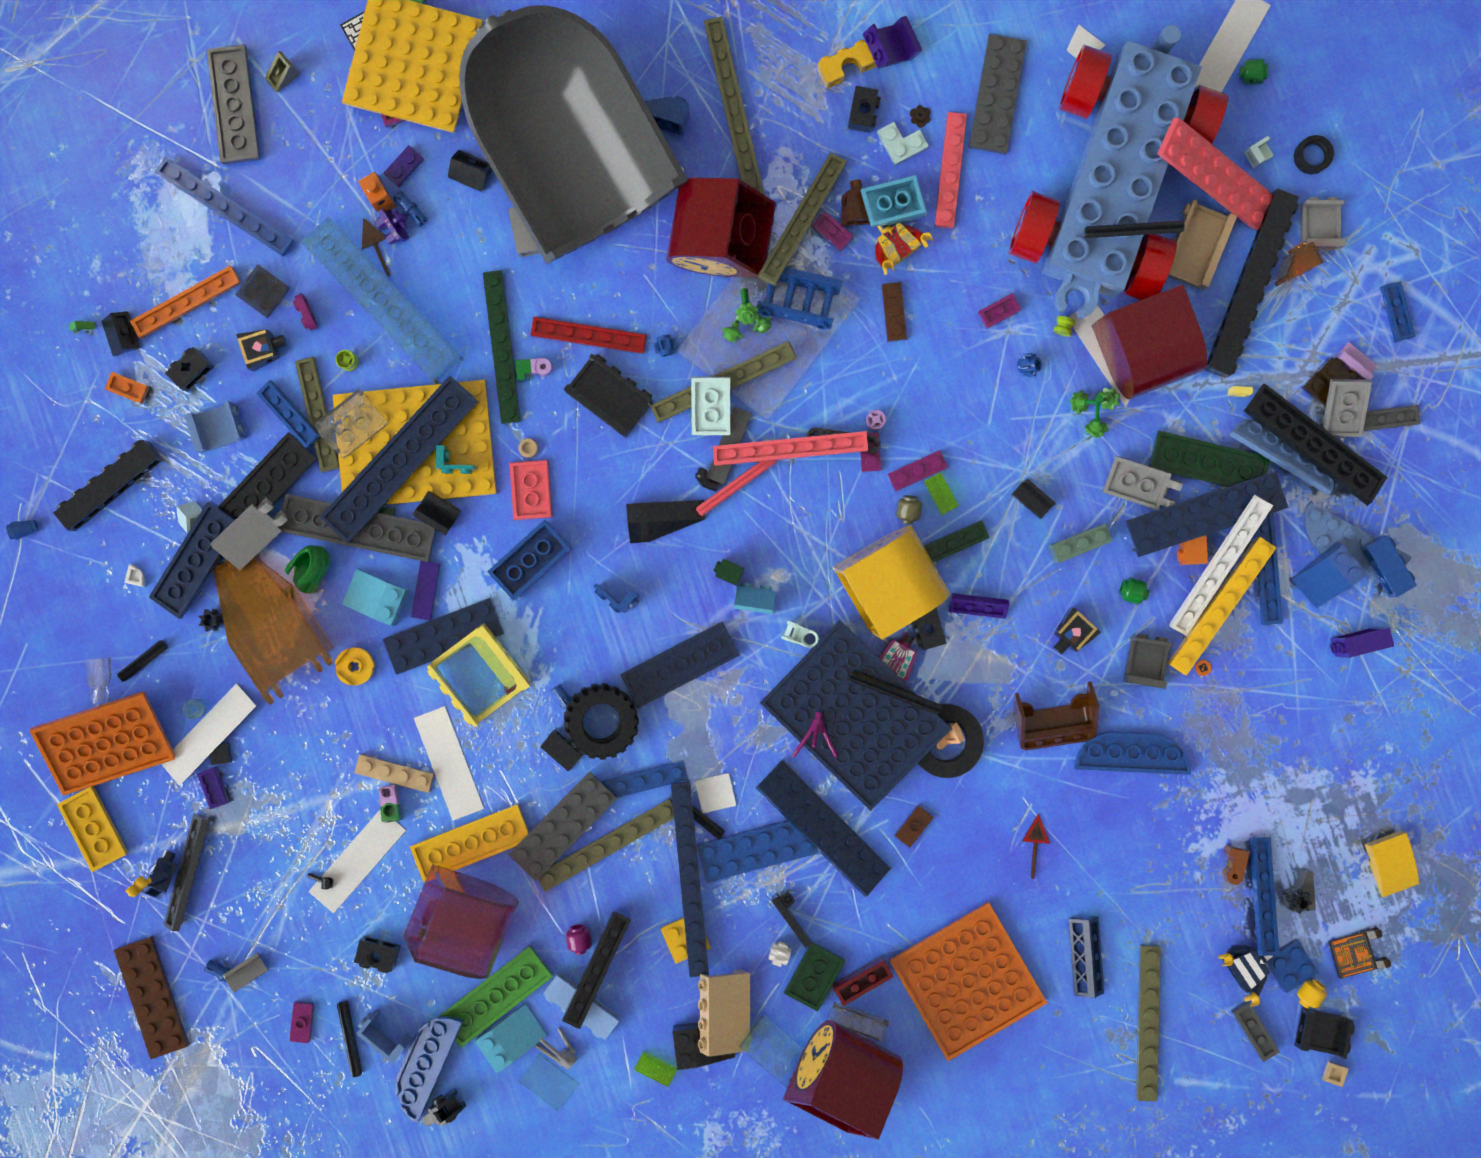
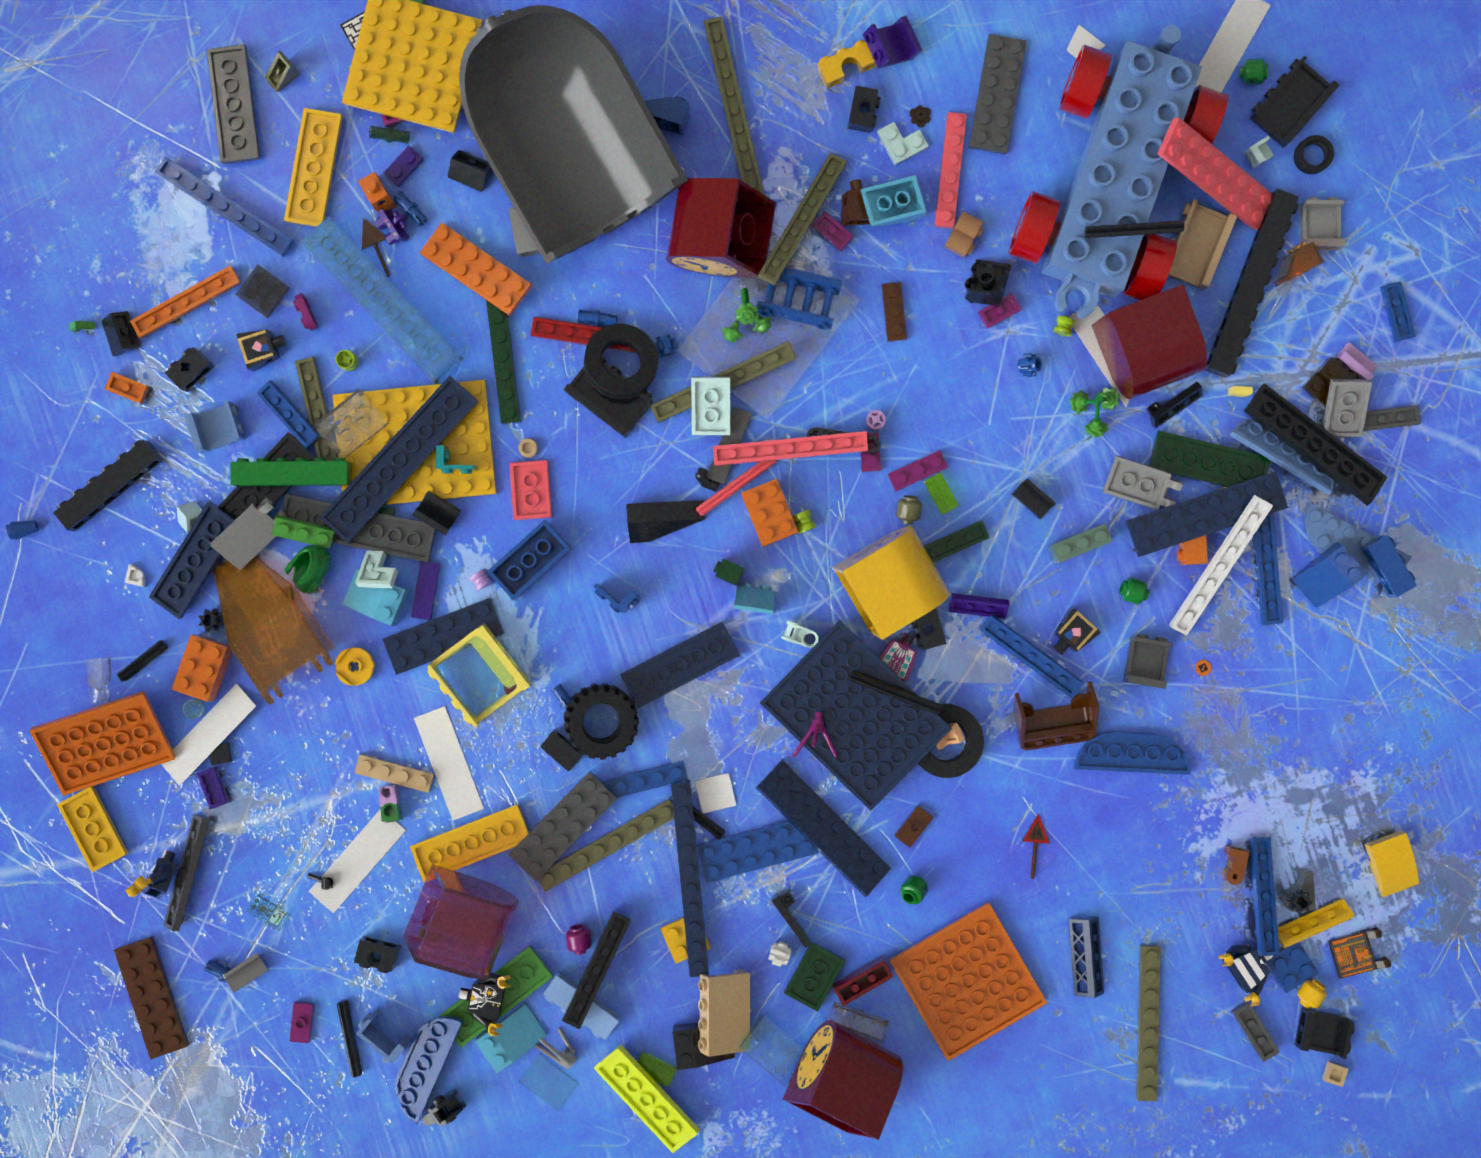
(202, 668): none -> orange brick
(268, 912): none -> clear light blue tile
(290, 472): none -> green brick
(302, 531): none -> bright green plate
(313, 167): none -> yellow plate
(372, 572): none -> light aqua plate
(389, 134): none -> clear green pin
(476, 269): none -> orange plate
(481, 579): none -> lavender wheel
(486, 1000): none -> black torso
(532, 367): leg -> none
(596, 318): none -> blue pin
(623, 335): none -> black tyre
(646, 1098): none -> neon yellow plate
(769, 512): none -> orange brick
(804, 521): none -> lime wheel
(897, 244): torso -> none
(914, 890): none -> green head
(963, 235): none -> medium nougat brick
(987, 282): none -> black slope
(1031, 656): none -> blue plate
(1160, 414): none -> black hinge
(1221, 605): yellow brick -> none
(1292, 102): none -> black panel
(1314, 923): none -> yellow plate
(1361, 642): dark purple window -> none

